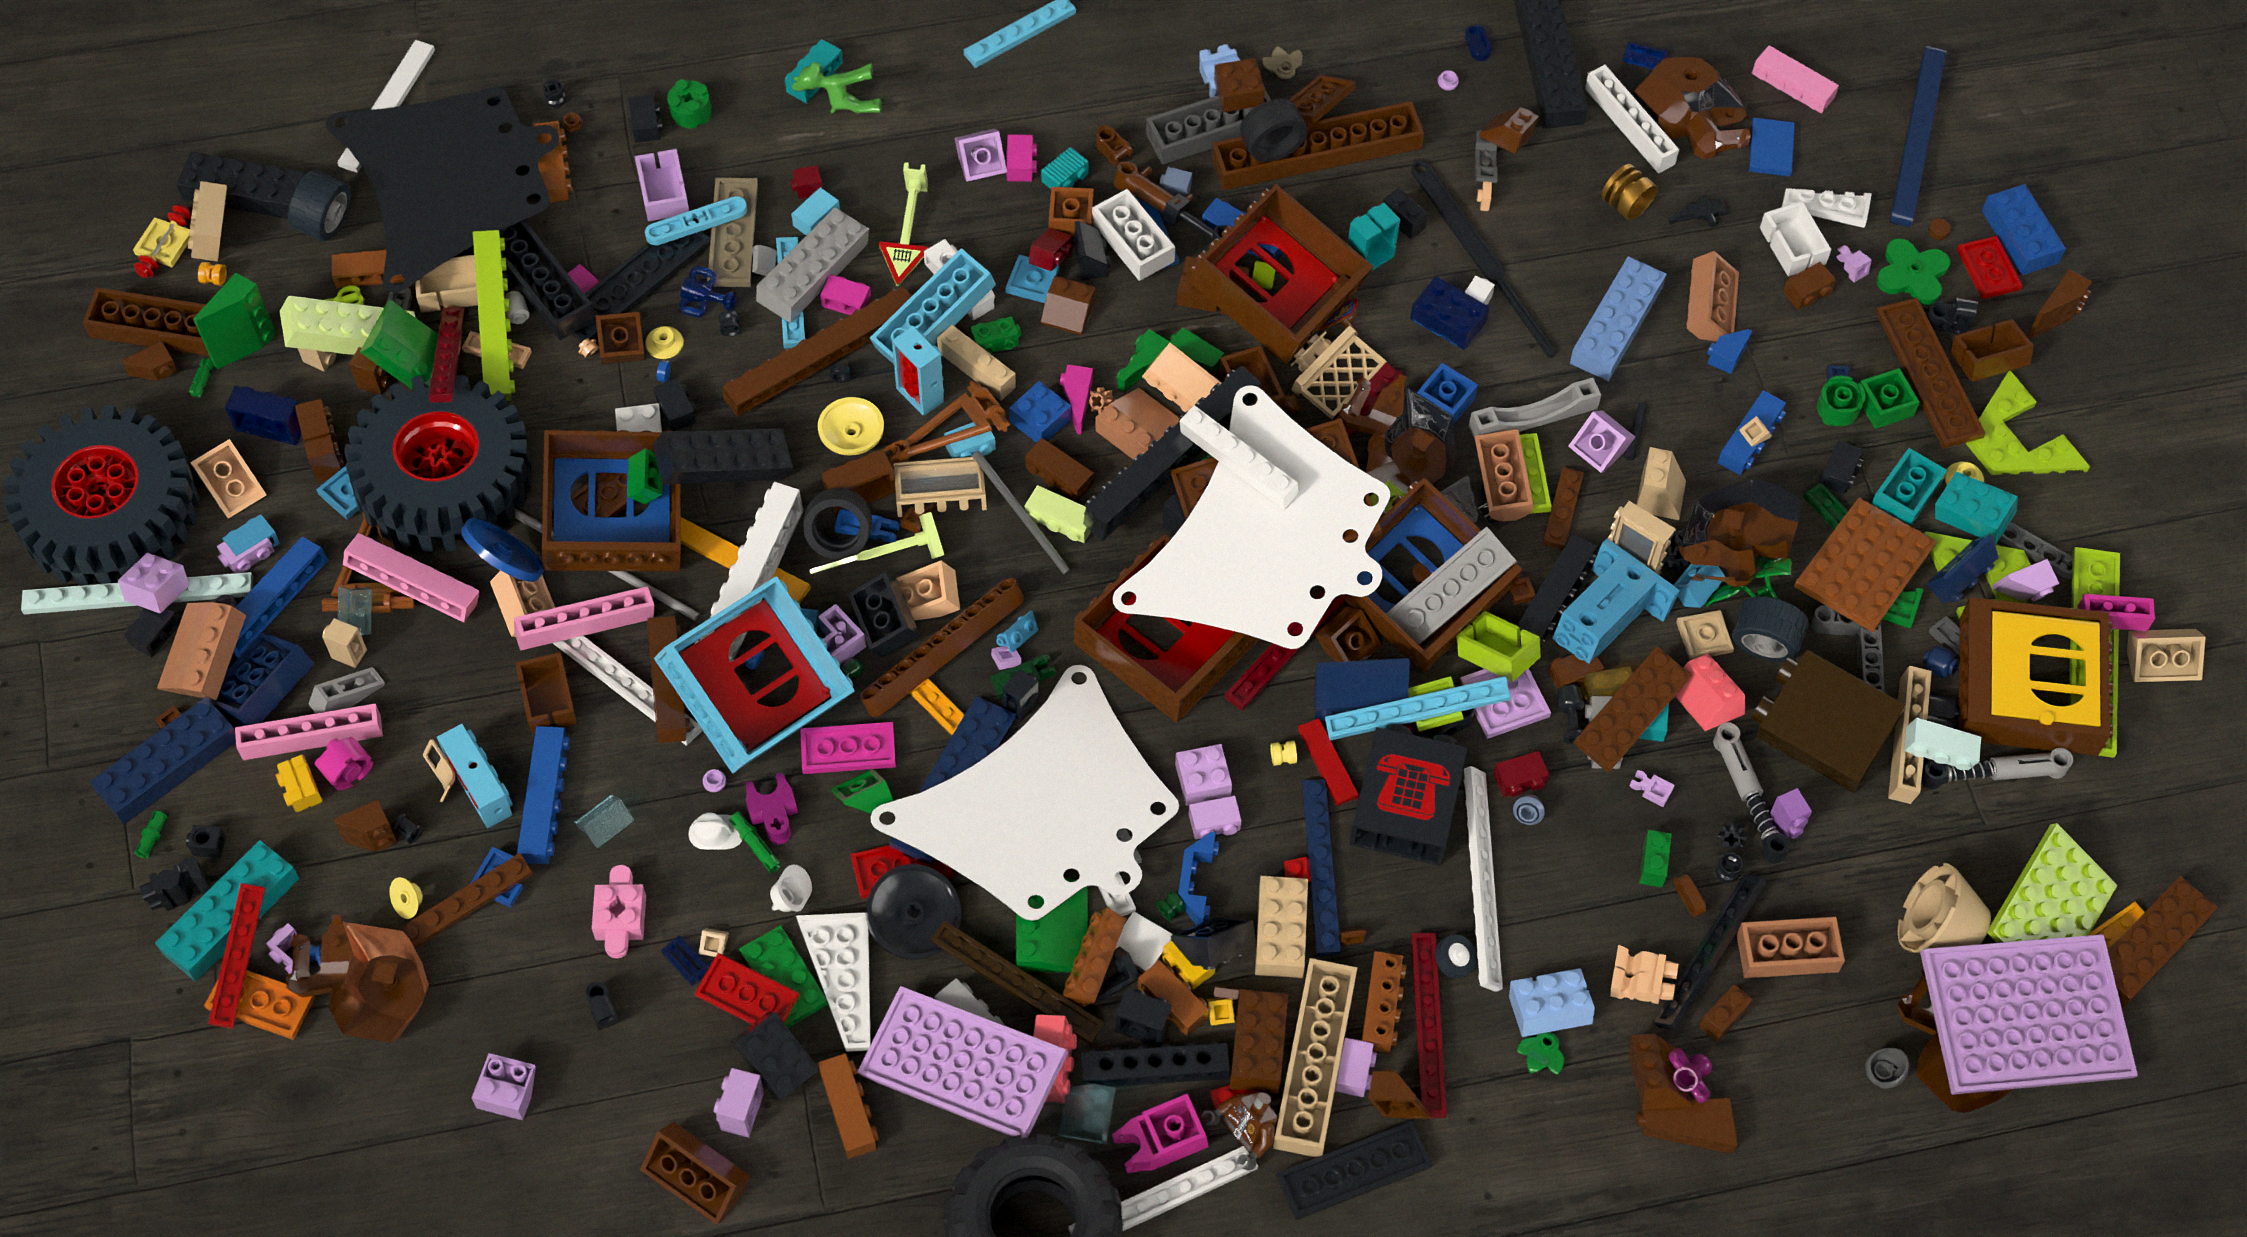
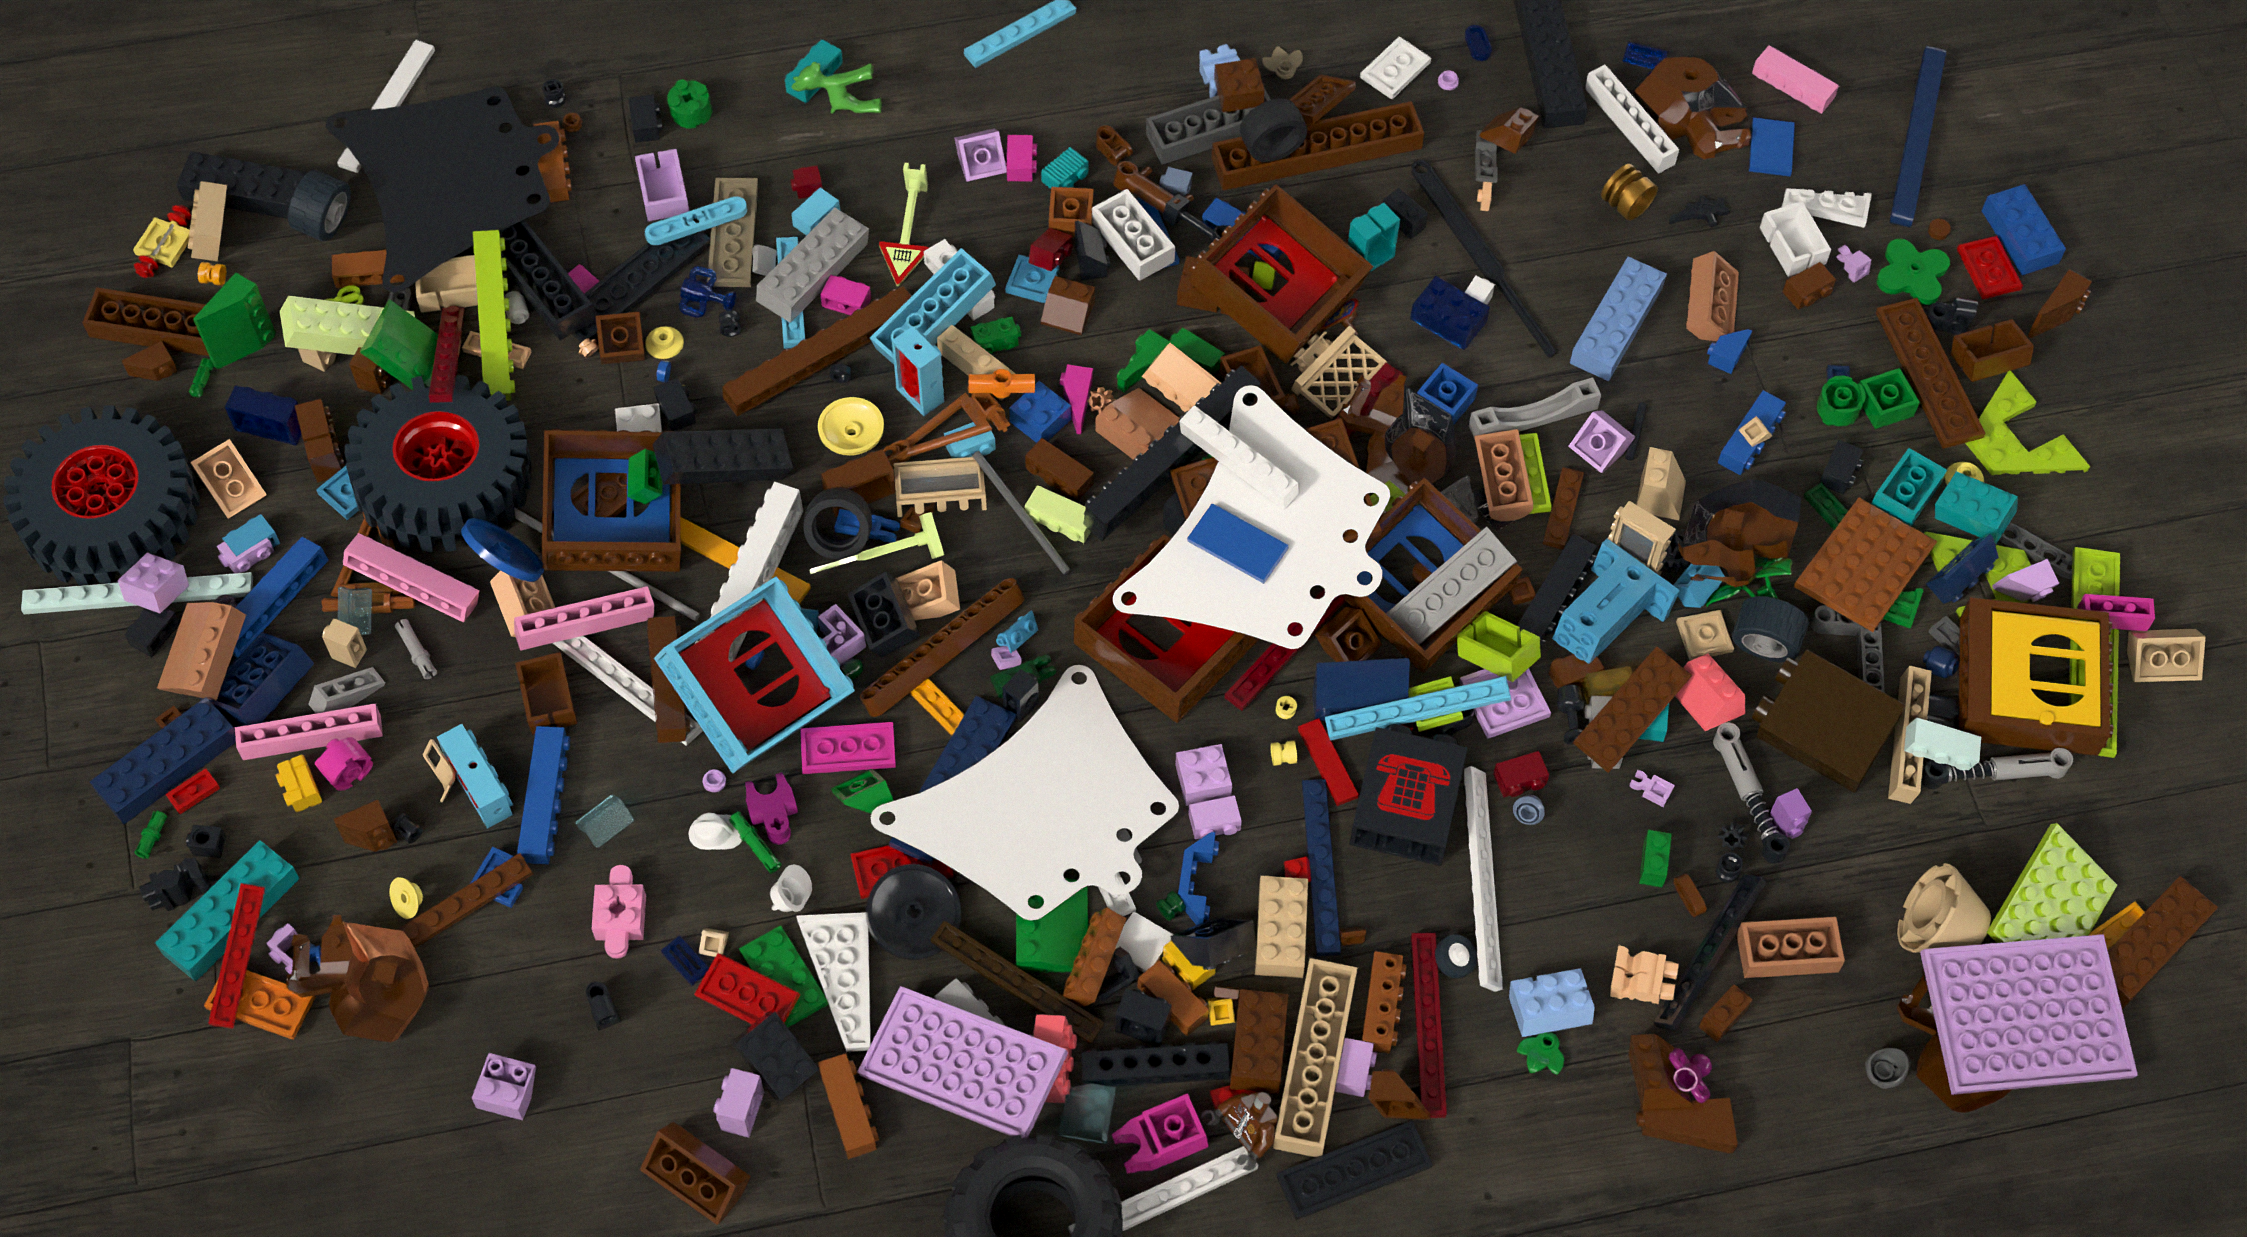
(192, 791): none -> red plate
(419, 656): none -> light grey pin
(1001, 383): none -> orange piece
(1237, 543): none -> blue tile
(1291, 710): none -> light yellow bush
(1395, 67): none -> white plate

